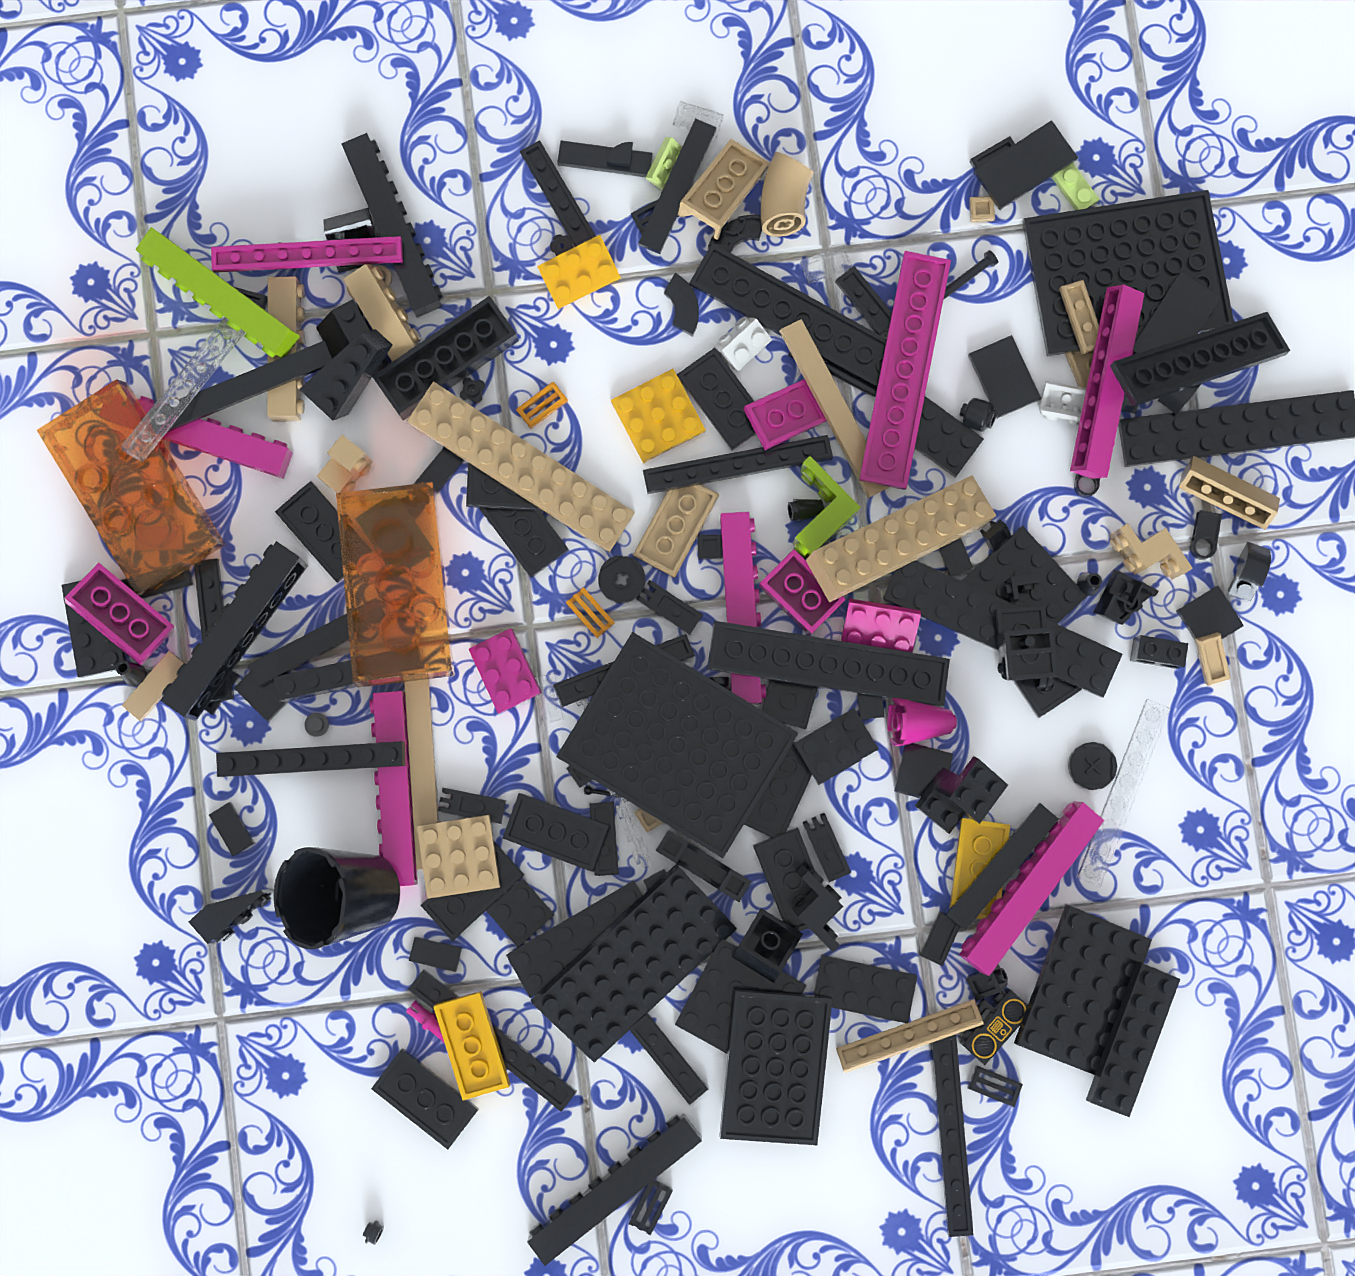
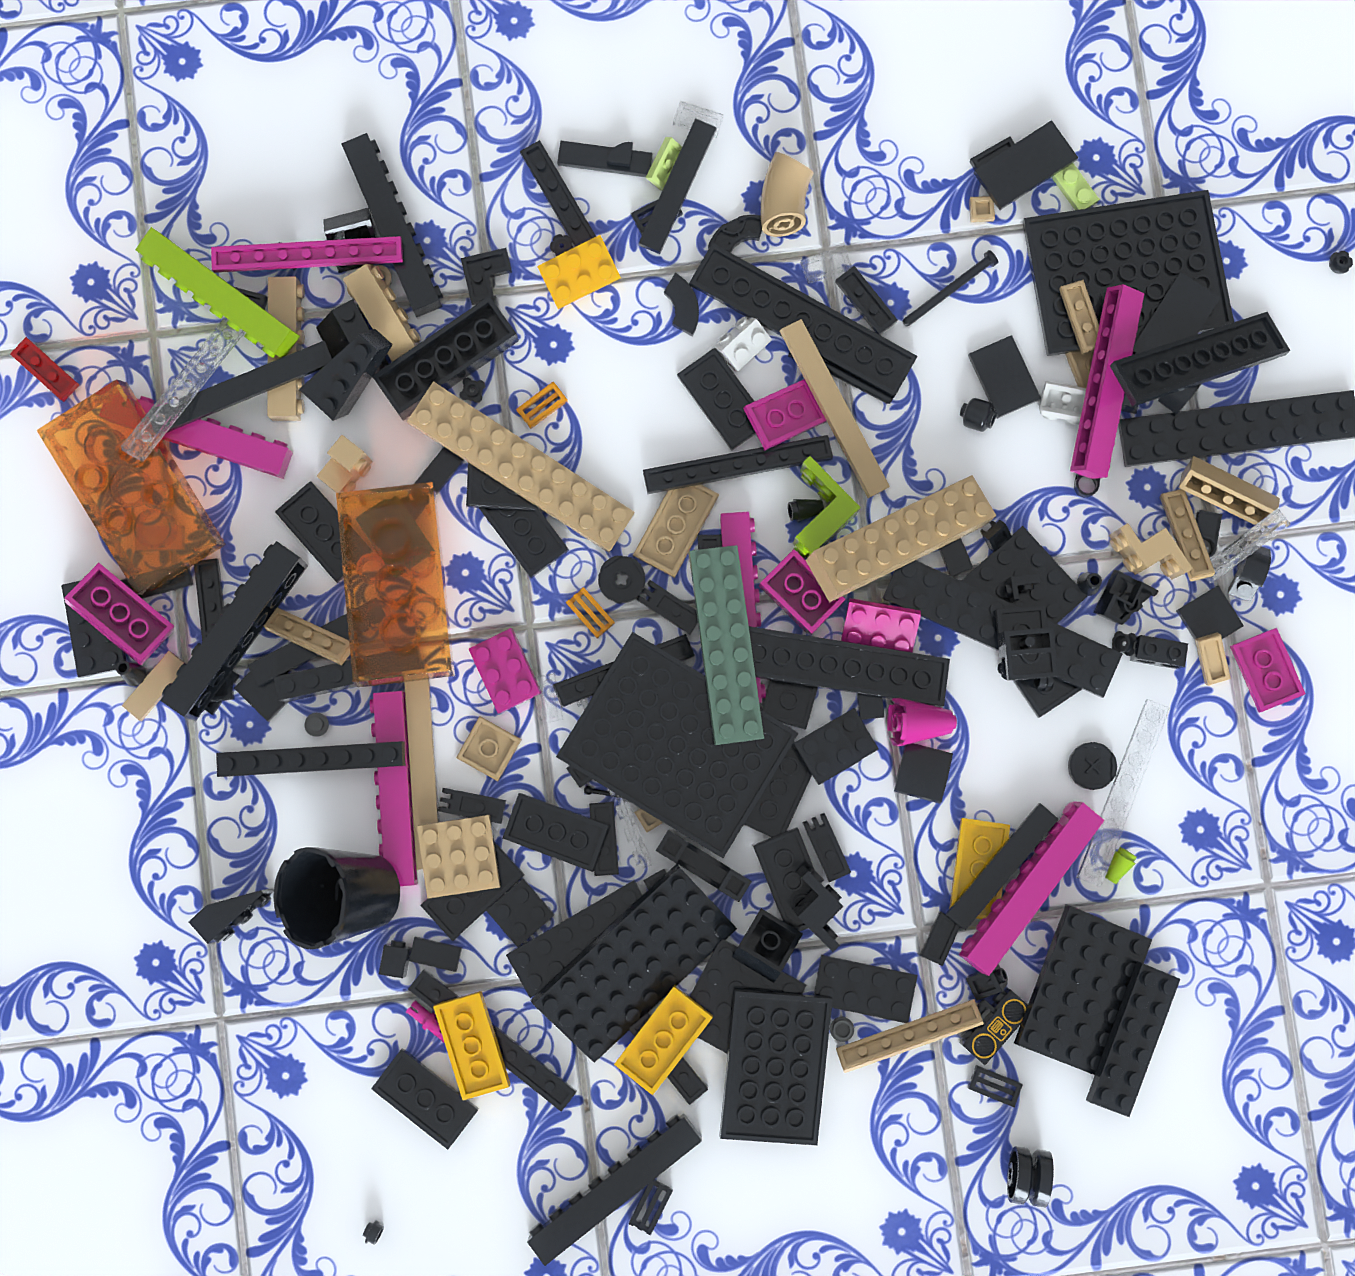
(44, 369): none -> red plate
(231, 829): black tile -> none
(308, 636): none -> tan tile
(395, 959): none -> black brick
(479, 270): none -> black plate
(488, 748): none -> tan tile
(658, 415): yellow plate -> none
(663, 1040): none -> yellow plate
(723, 186): tan plate -> none
(726, 645): none -> sand green plate
(842, 1029): none -> dark grey plate
(905, 370): dark pink plate -> none
(945, 438): black plate -> none
(952, 1137): black plate -> none
(965, 794): black bracket -> none
(1030, 1176): none -> black wheel
(1119, 638): none -> black plate
(1120, 865): none -> lime cone
(1187, 534): none -> tan tile
(1248, 543): none -> clear tile
(1267, 670): none -> dark pink plate
(1336, 266): none -> black plate

